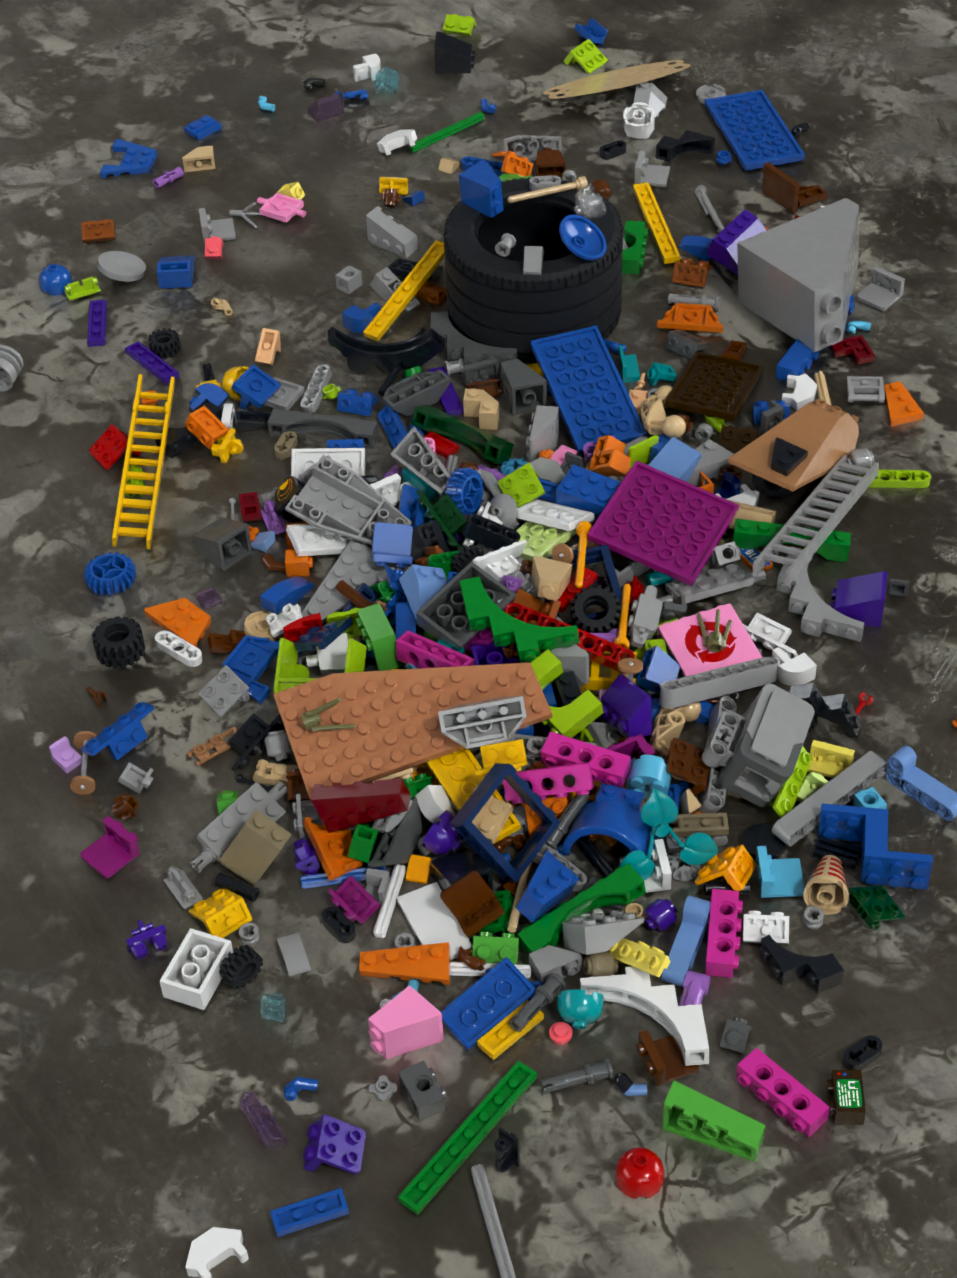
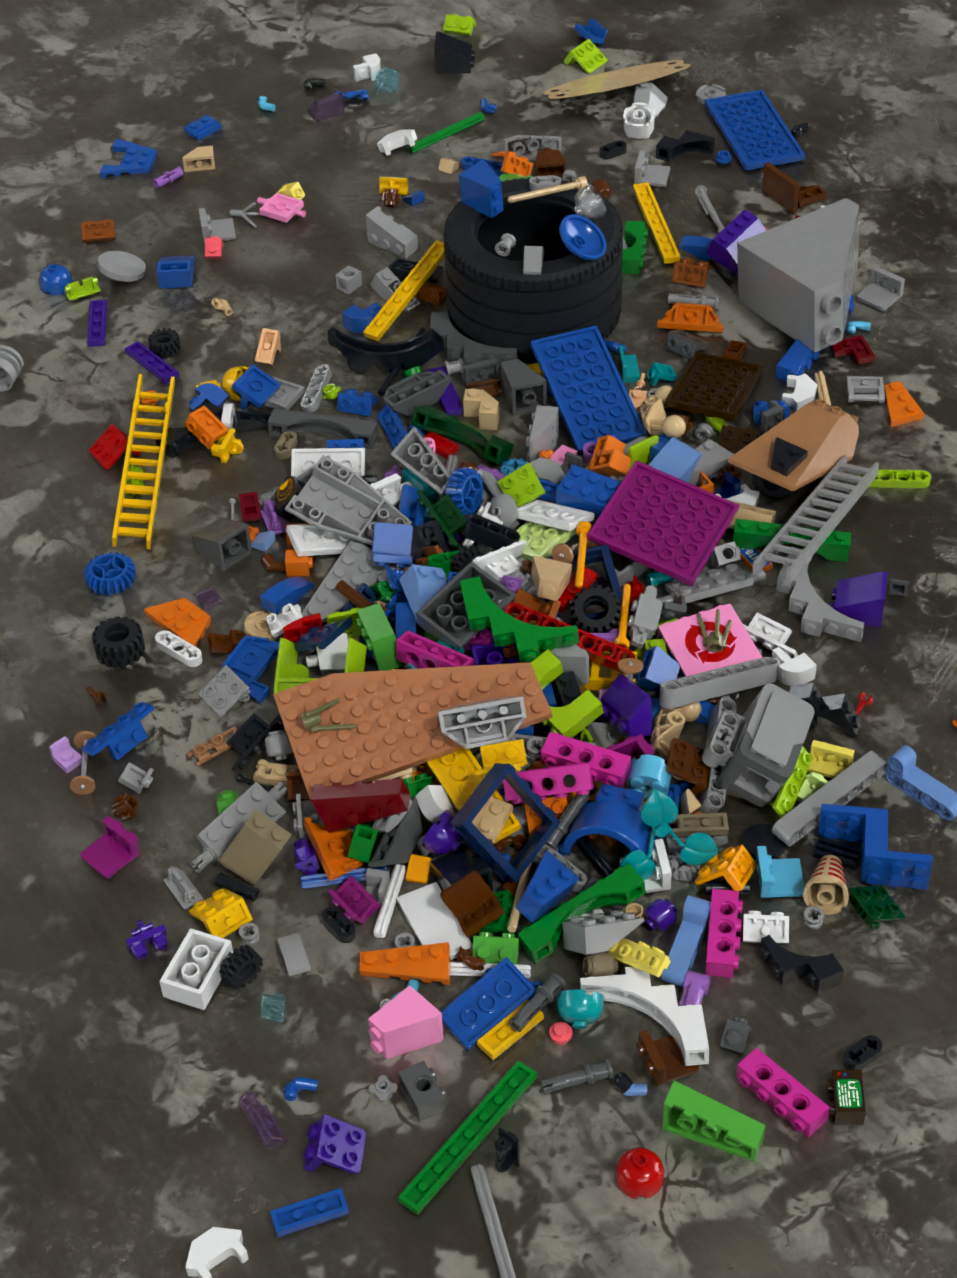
(208, 372): black axle -> none
(554, 960): light grey slope -> none
(861, 457): light grey head -> none
(869, 798): medium azure brick -> none

